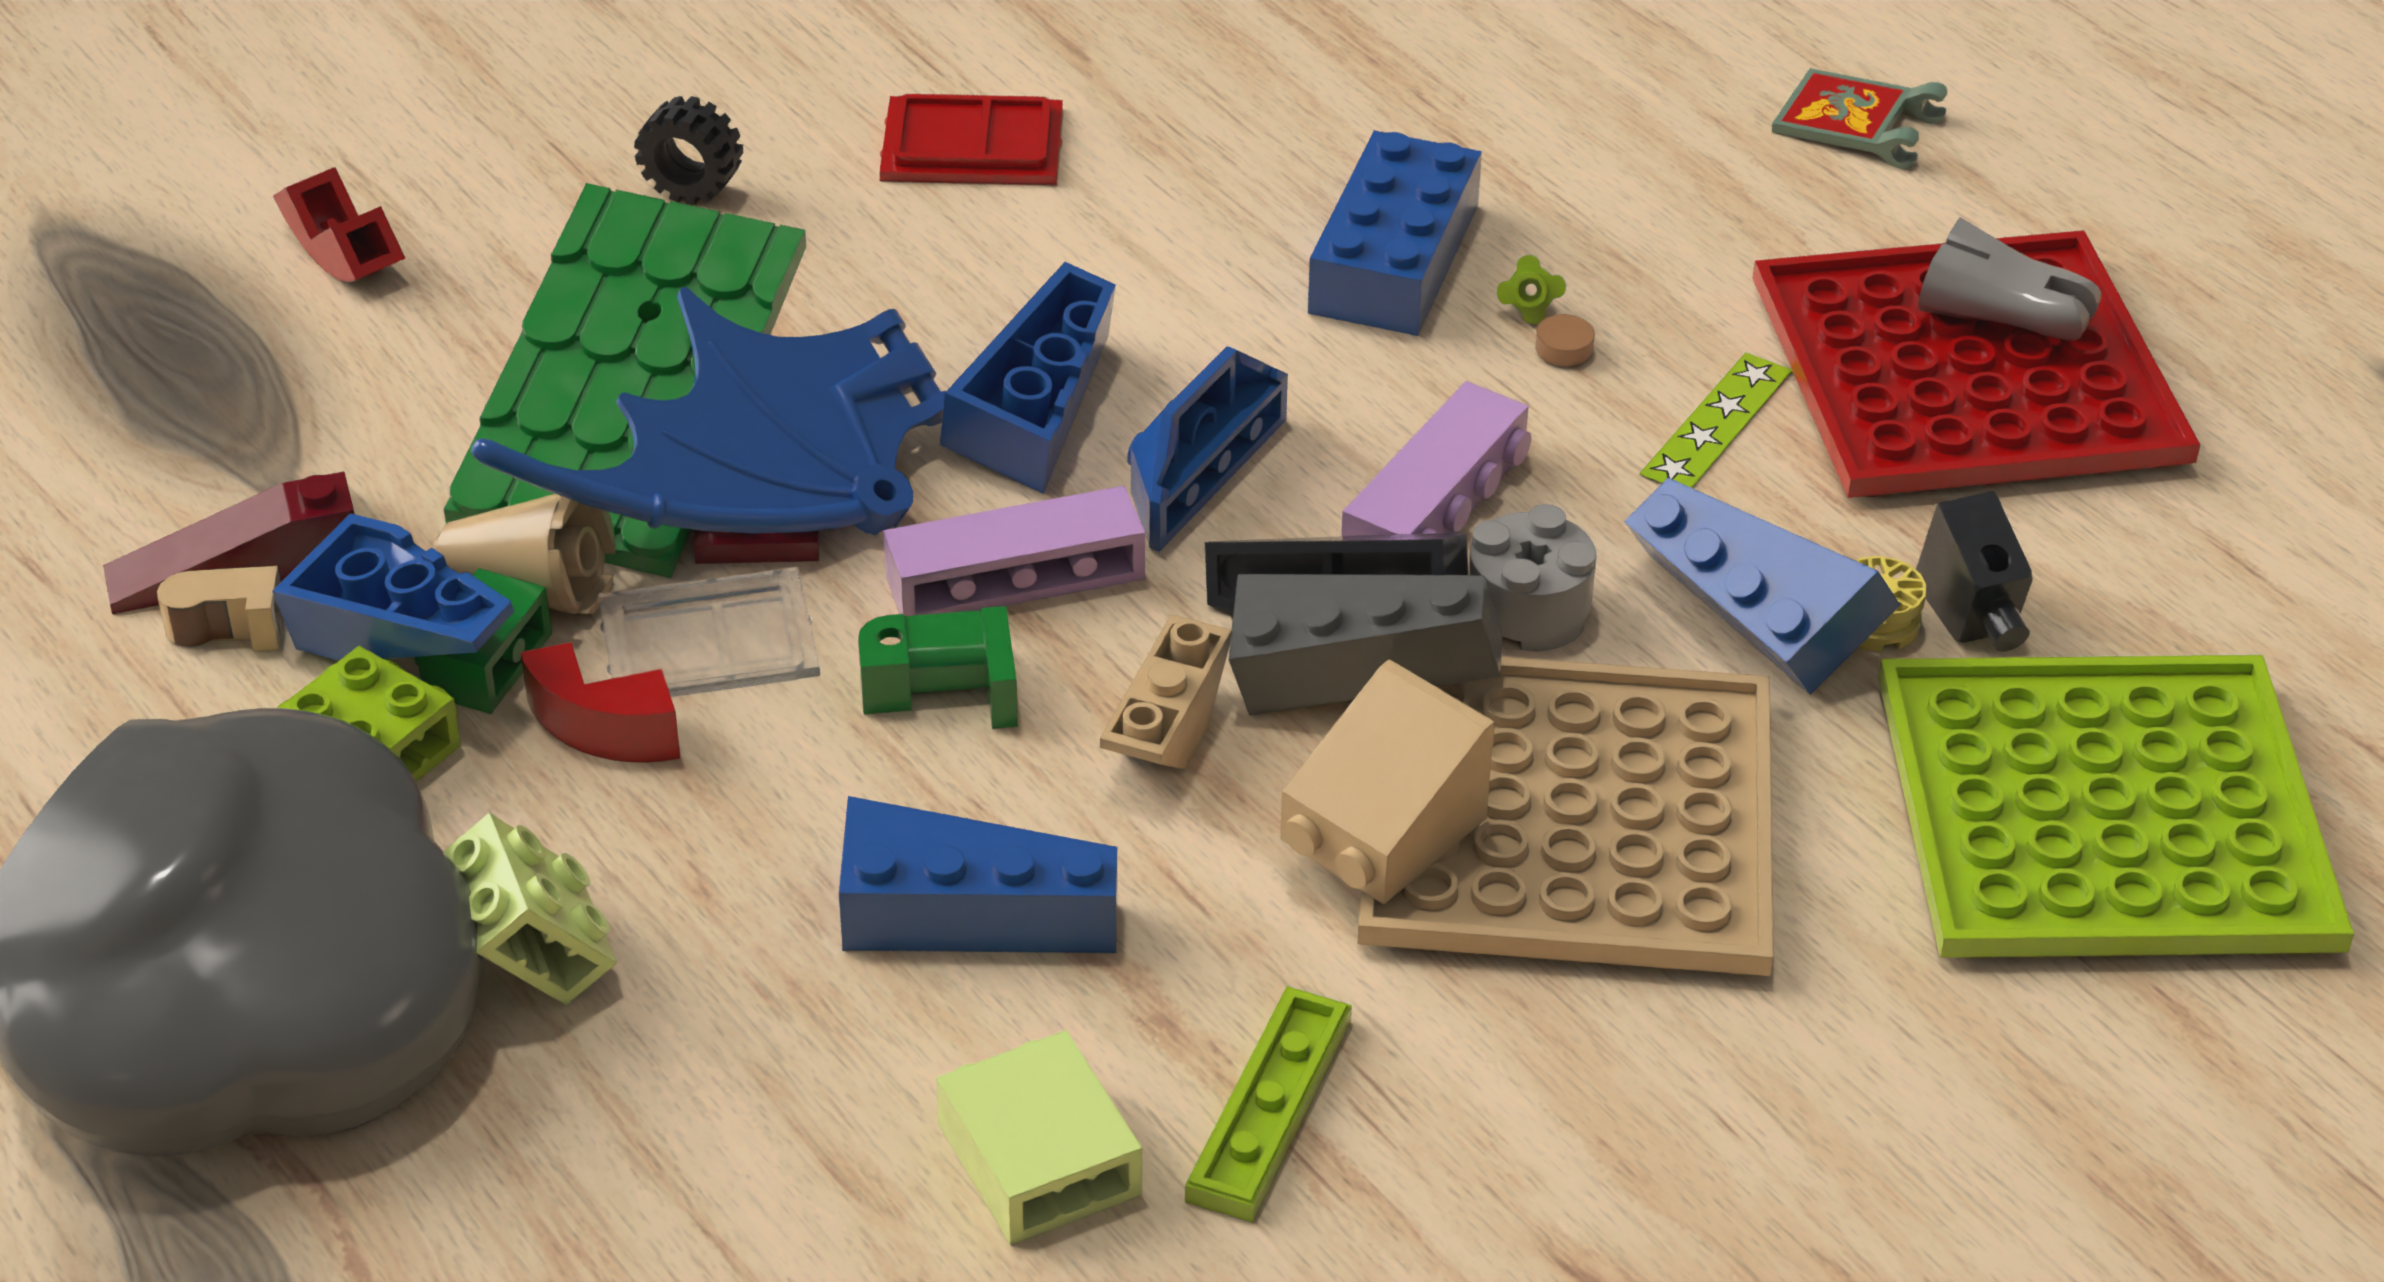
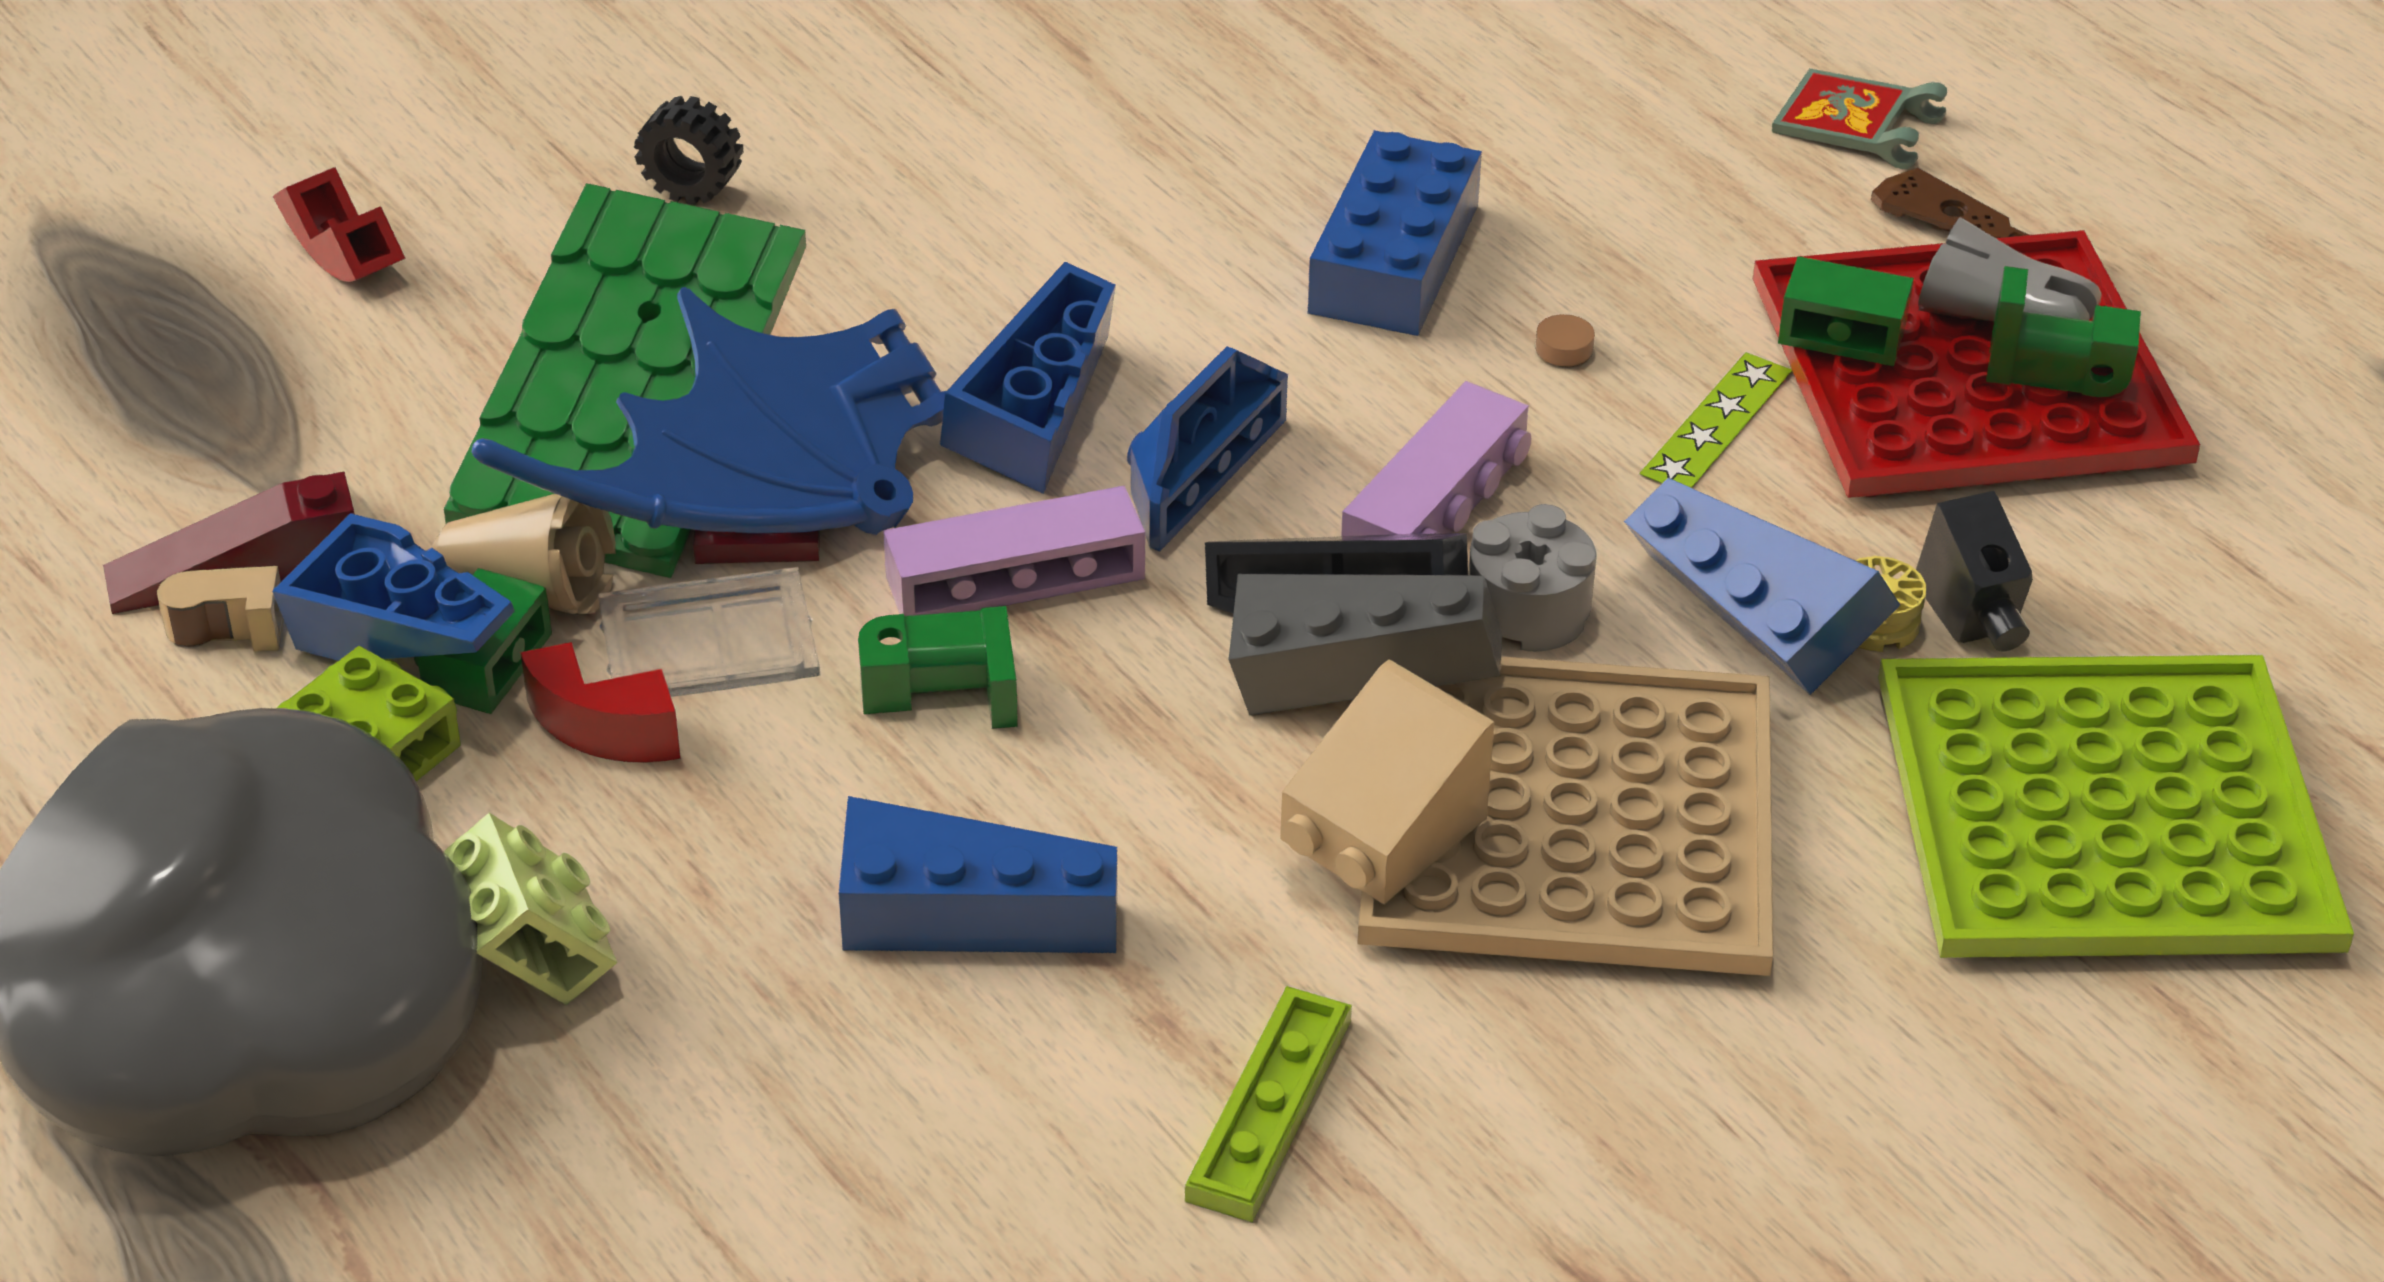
(972, 139): red piece -> none
(1039, 1136): yellowish green brick -> none
(1171, 695): tan slope -> none
(1530, 272): lime plate -> none
(1845, 311): none -> green brick
(1932, 201): none -> reddish brown piece
(2057, 349): none -> green piece

